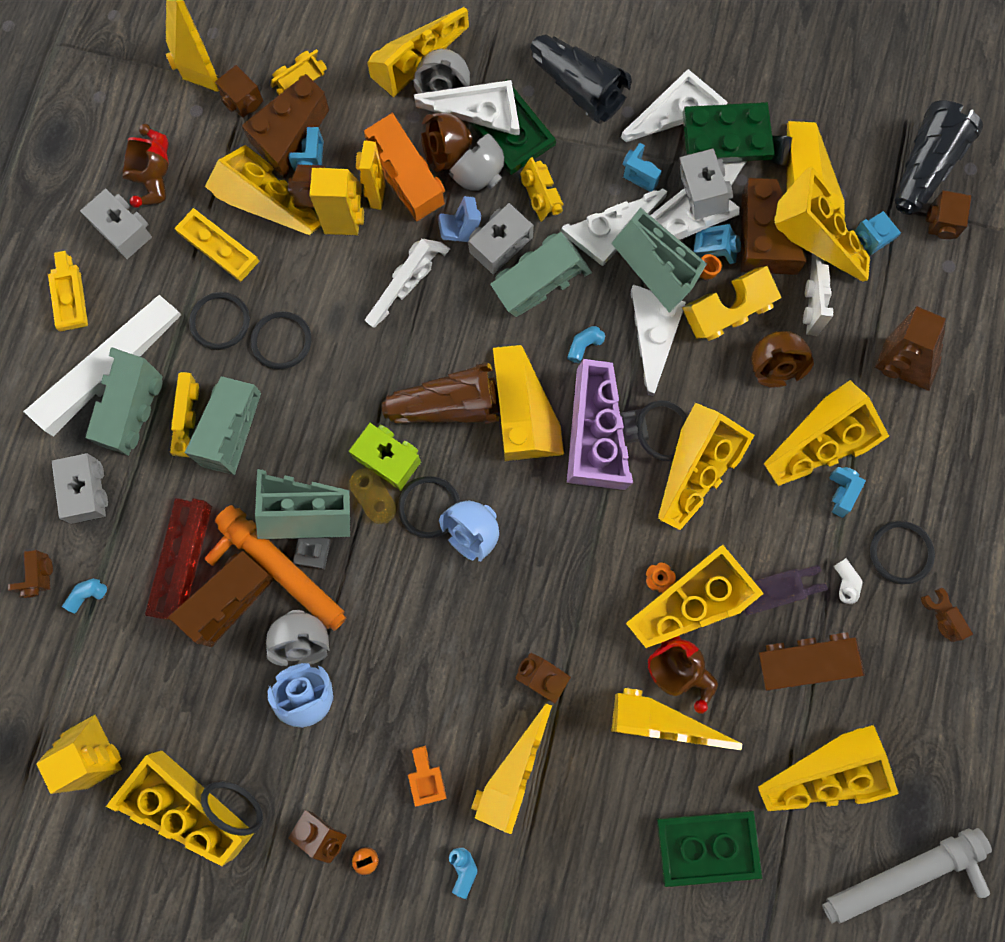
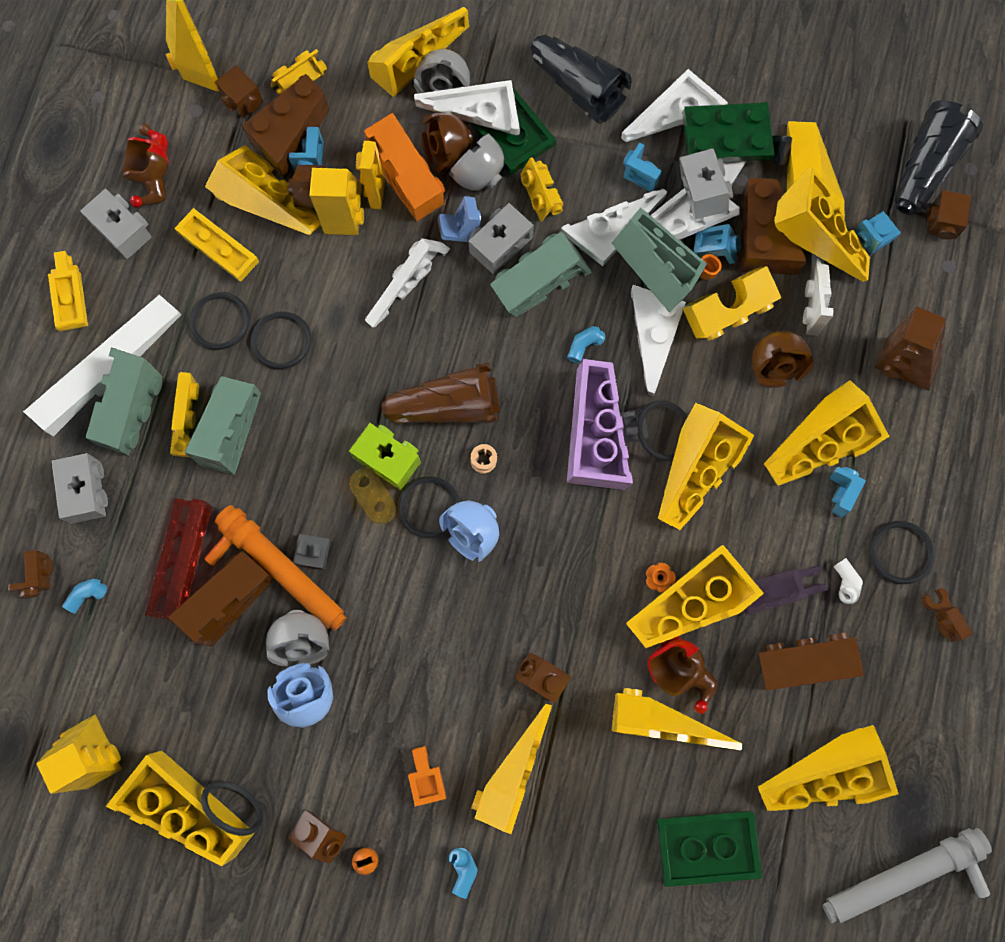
(300, 509): sand green wedge -> none
(492, 460): none -> light nougat bush
(525, 413): yellow wedge -> none

